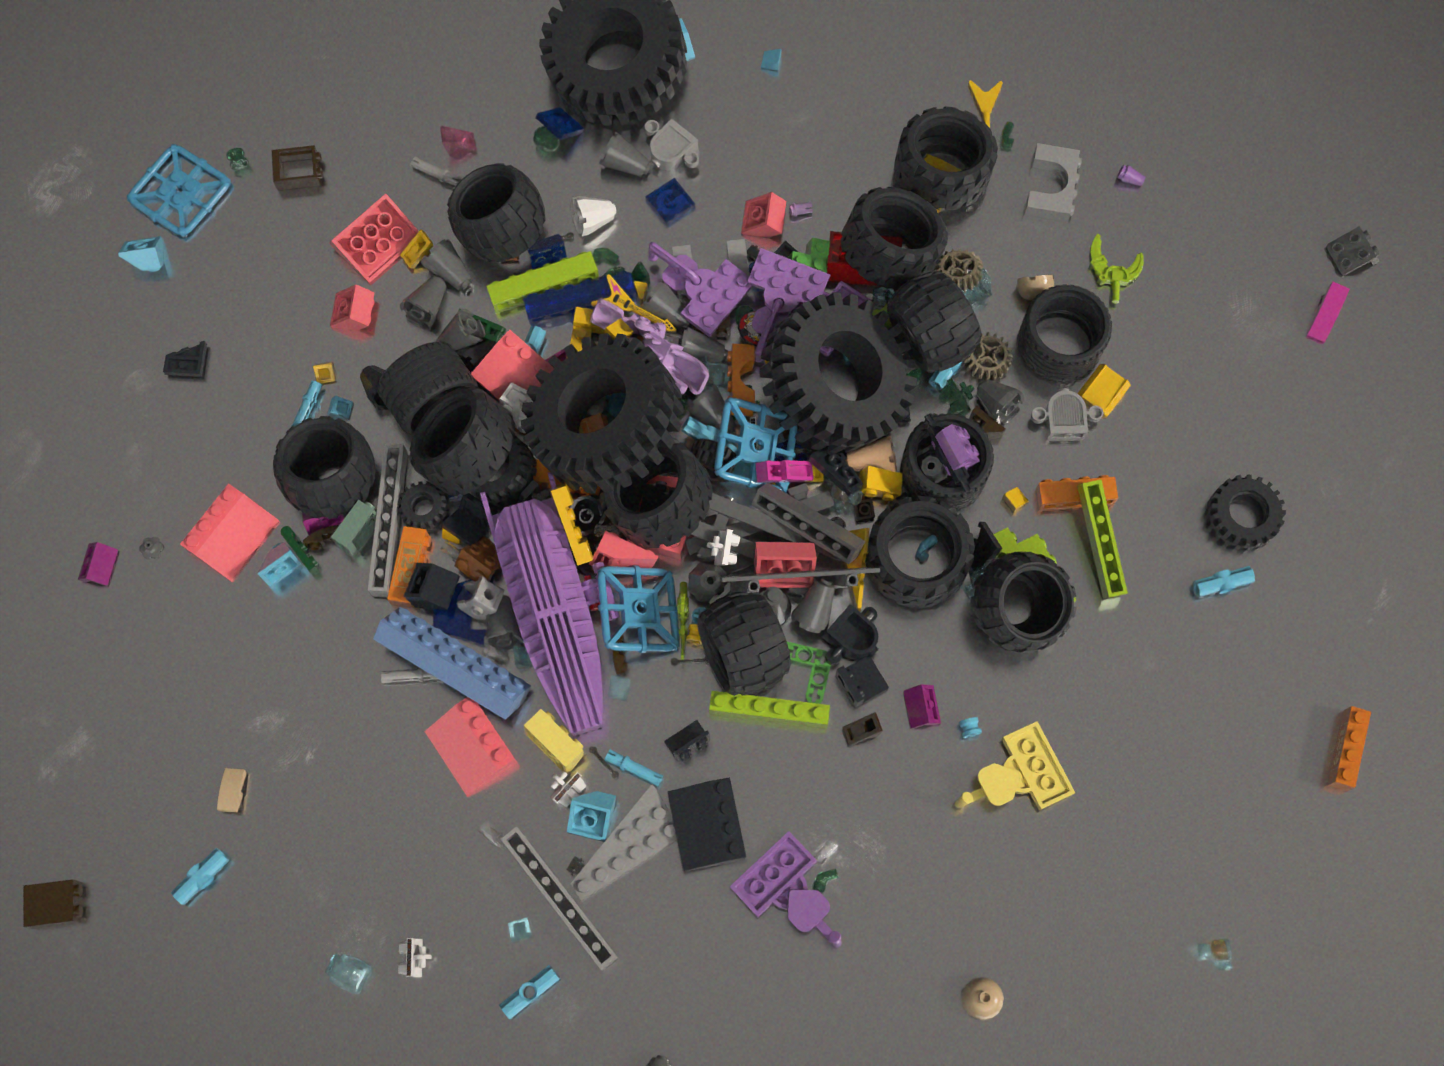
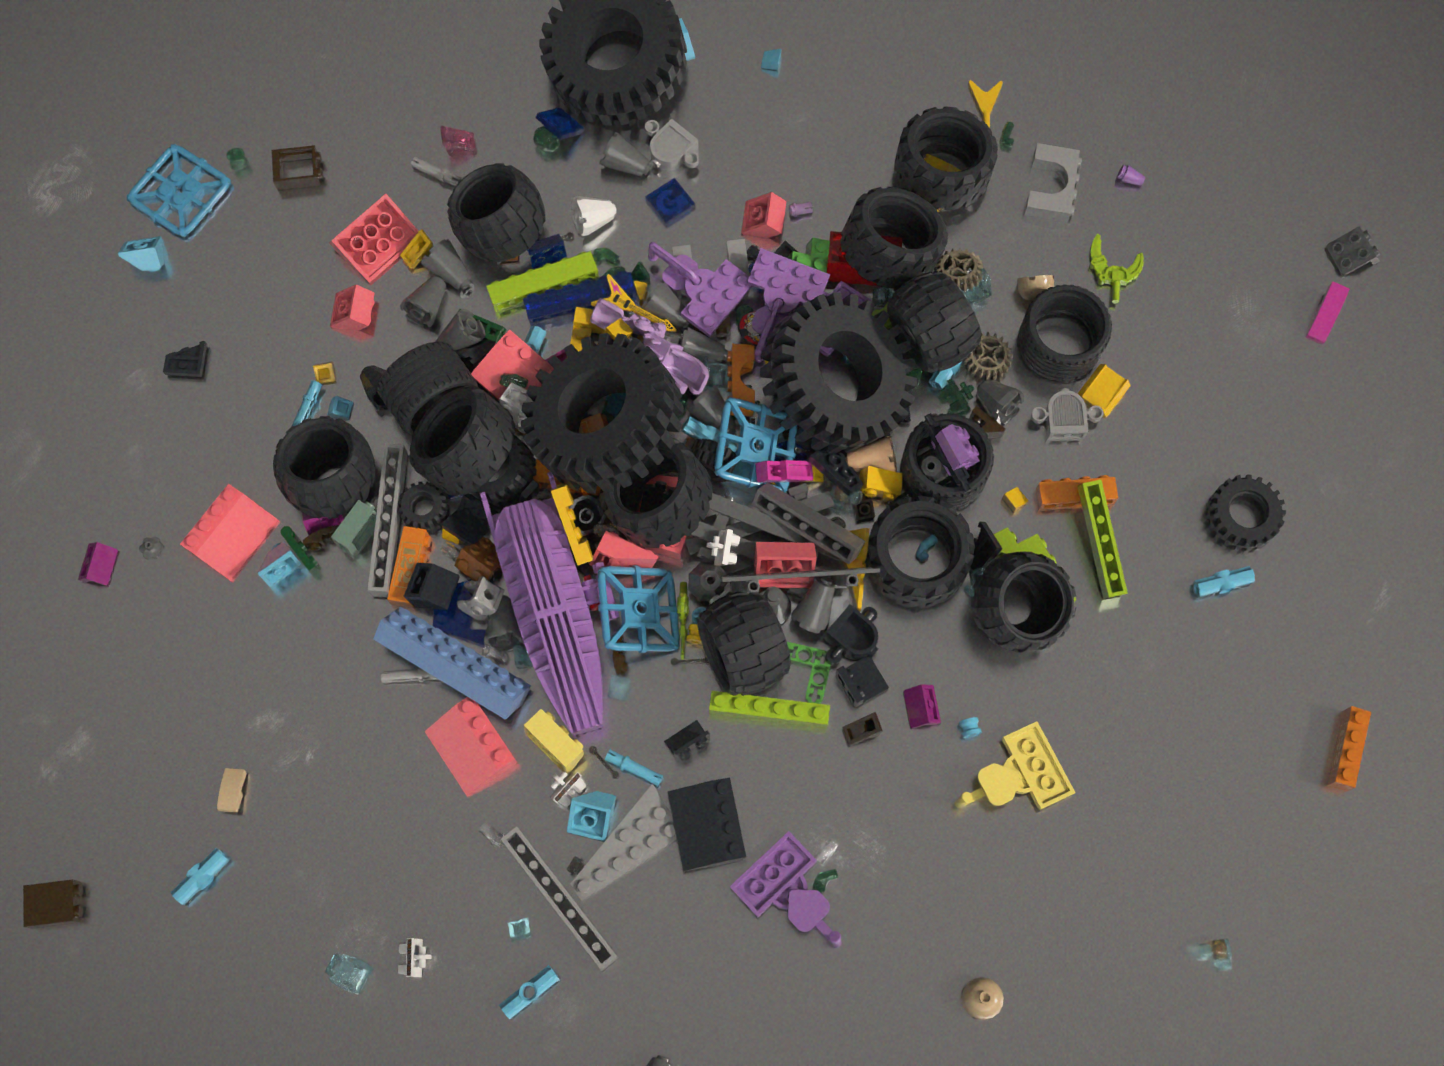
(513, 378): none -> arm

